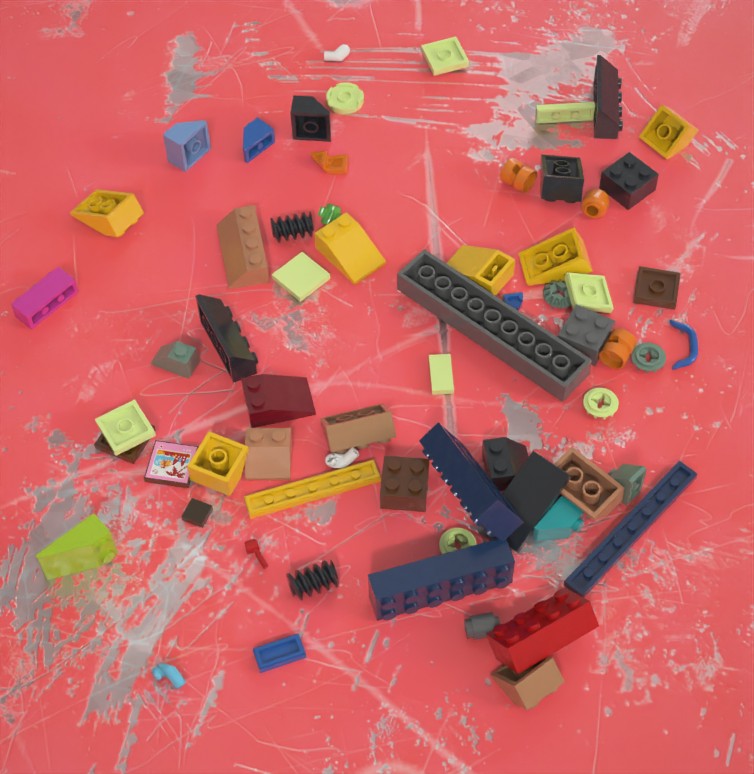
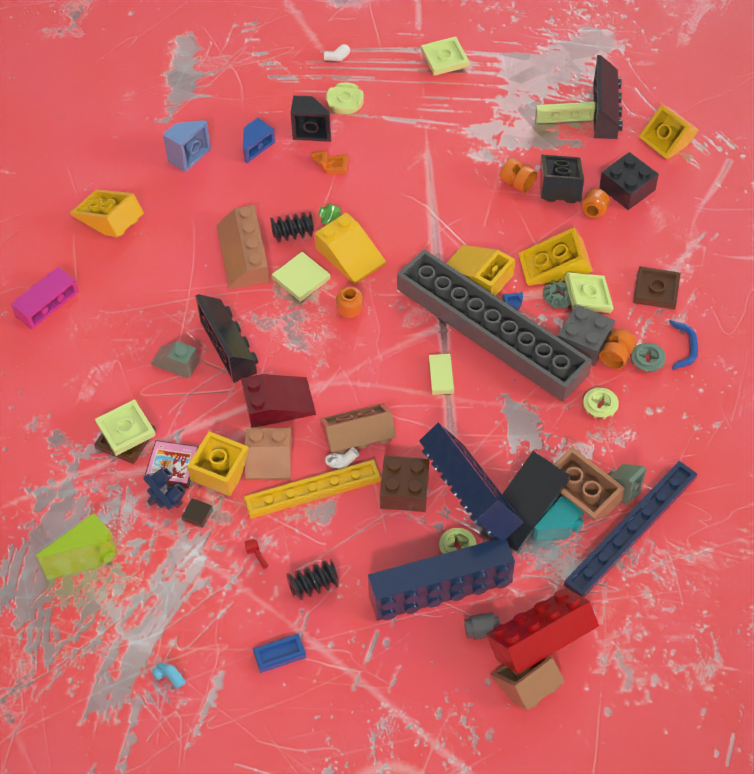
(161, 492): none -> dark blue hips
(349, 302): none -> orange head
(503, 460): black slope -> none

